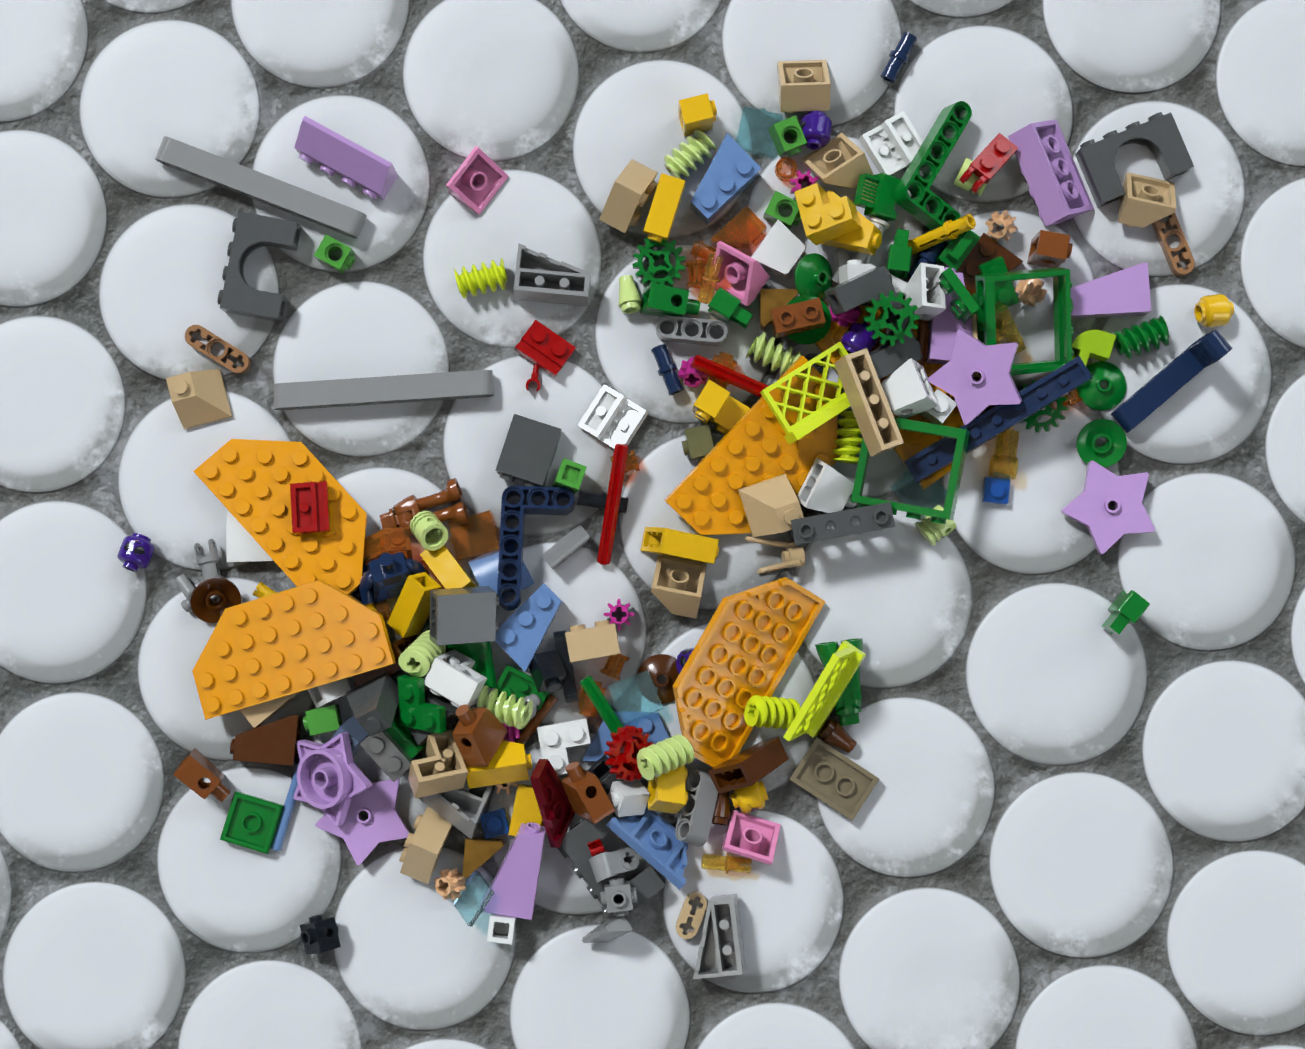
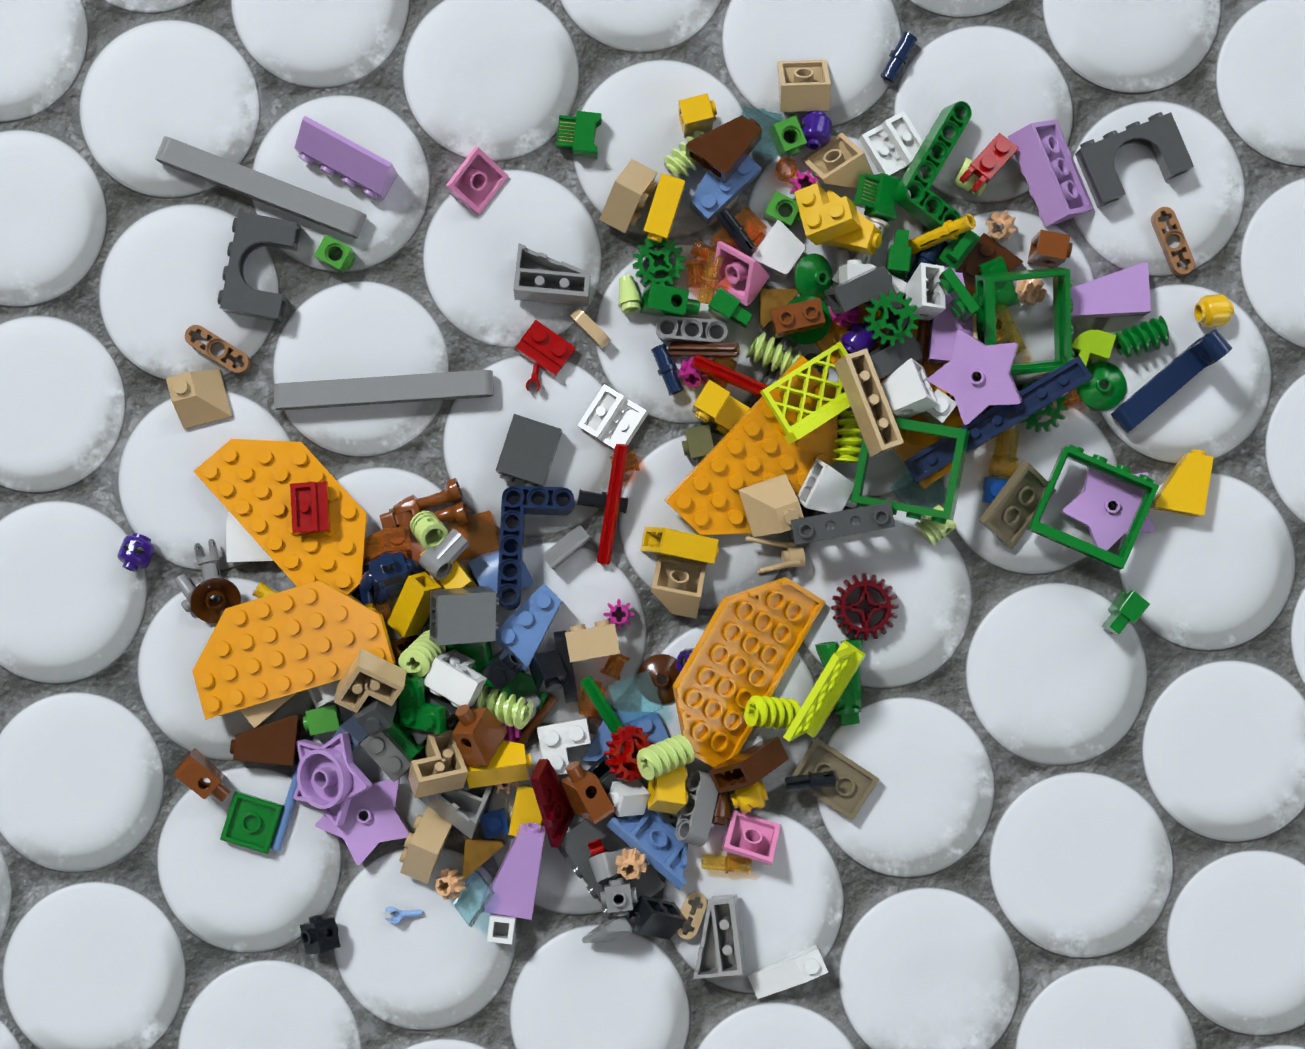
(369, 677): none -> tan brick
(398, 915): none -> light blue hand
(439, 560): none -> light grey piece
(481, 278): neon yellow piece -> none
(502, 668): none -> black brick
(569, 475): bright green brick -> none
(579, 133): none -> green piece
(590, 328): none -> tan beam
(631, 864): none -> light nougat gear
(657, 918): none -> black hinge
(704, 349): none -> reddish brown axle
(725, 147): none -> reddish brown slope
(735, 231): none -> black axle
(788, 972): none -> white slope
(810, 781): none -> black axle
(836, 736): reddish brown cone -> none
(865, 618): none -> dark red gear
(1015, 504): none -> dark tan plate
(1110, 451): green dish -> none
(1120, 473): none -> green window
(1145, 200): tan slope -> none
(1186, 486): none -> yellow slope

